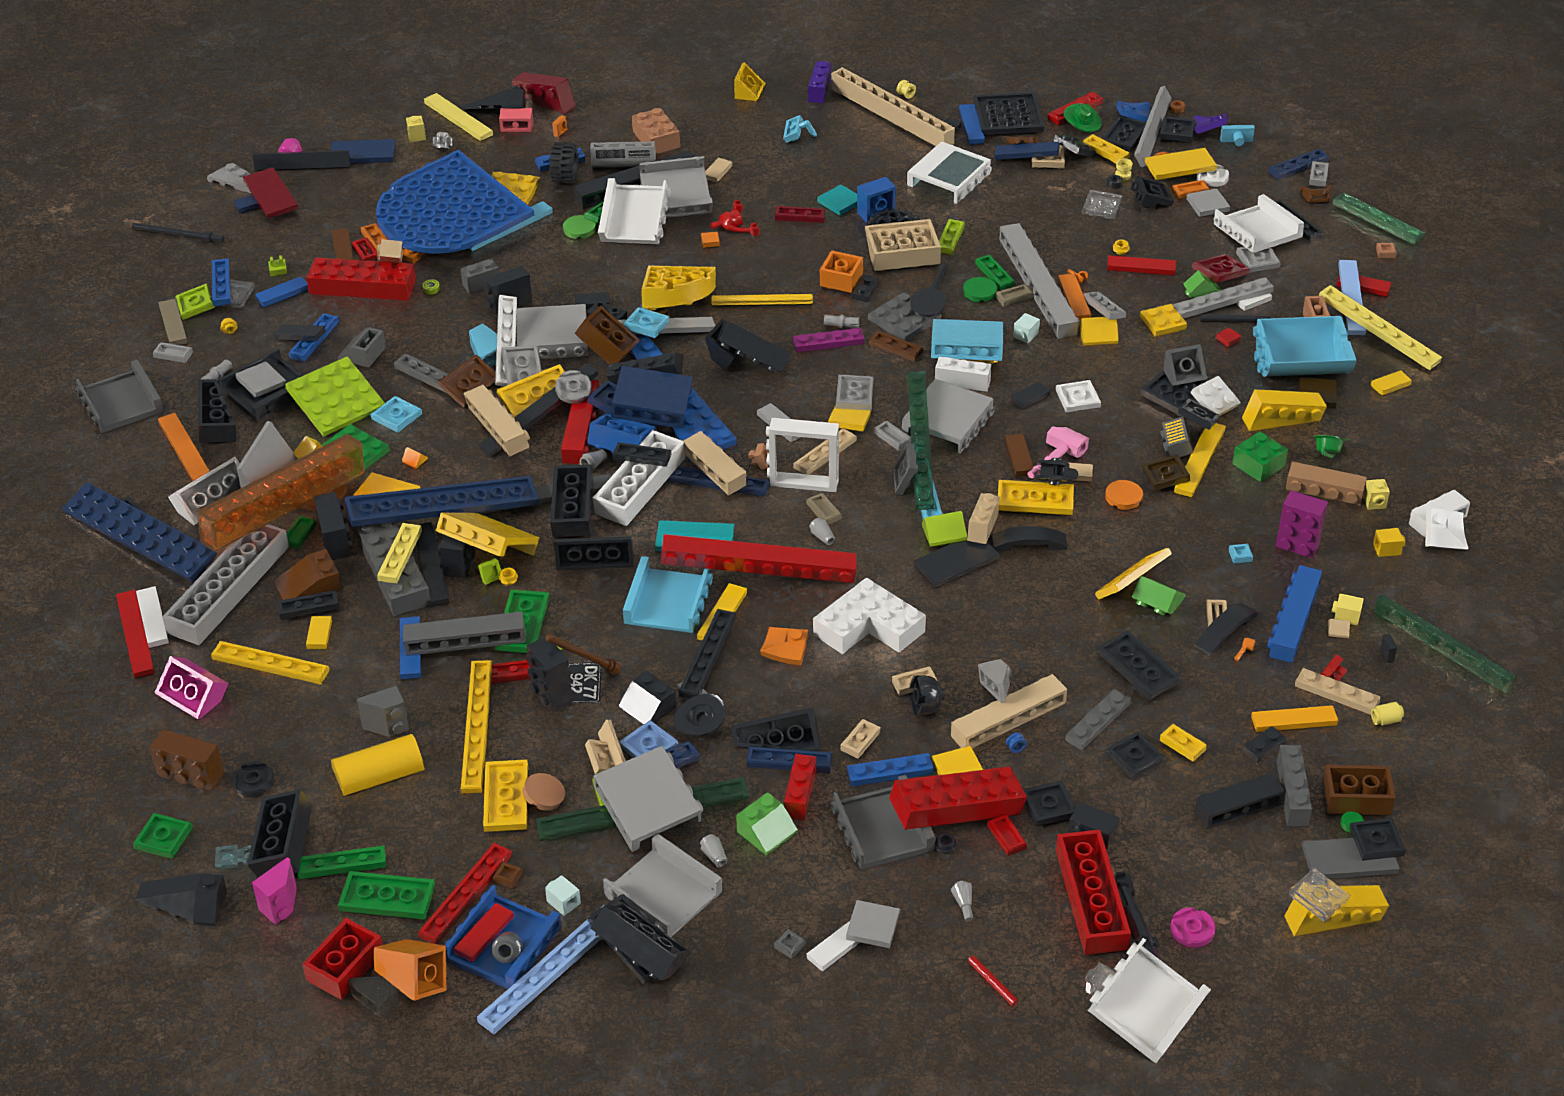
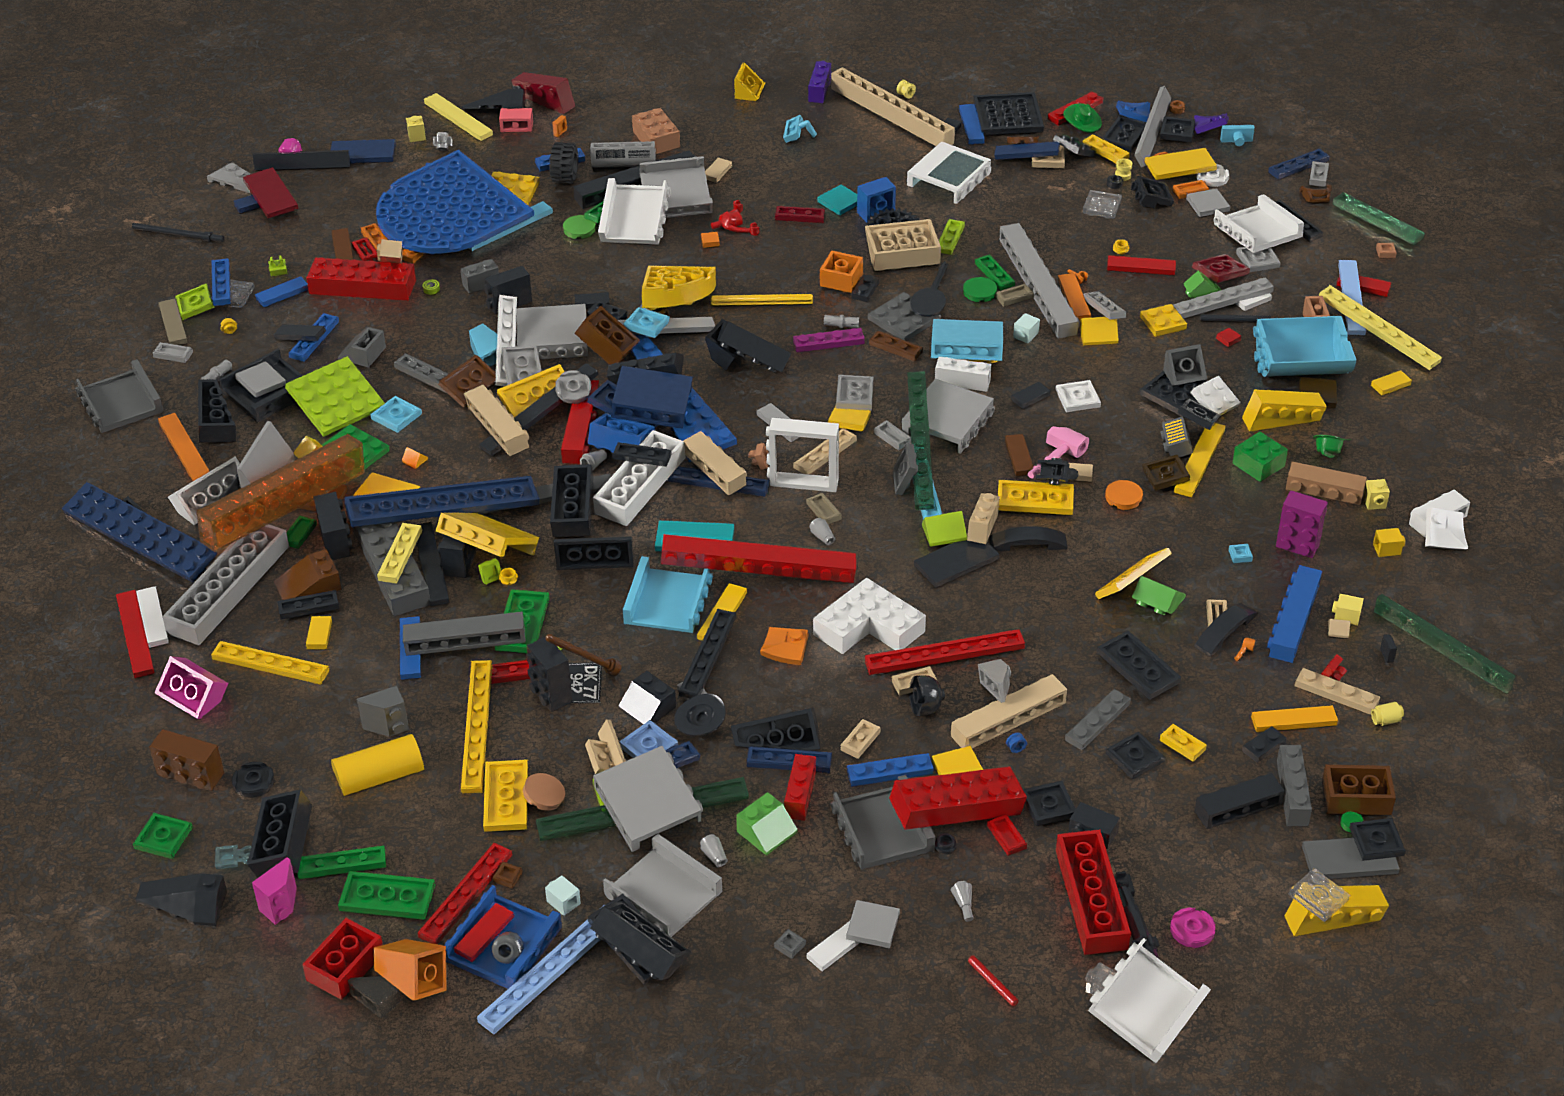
(944, 652): none -> red plate

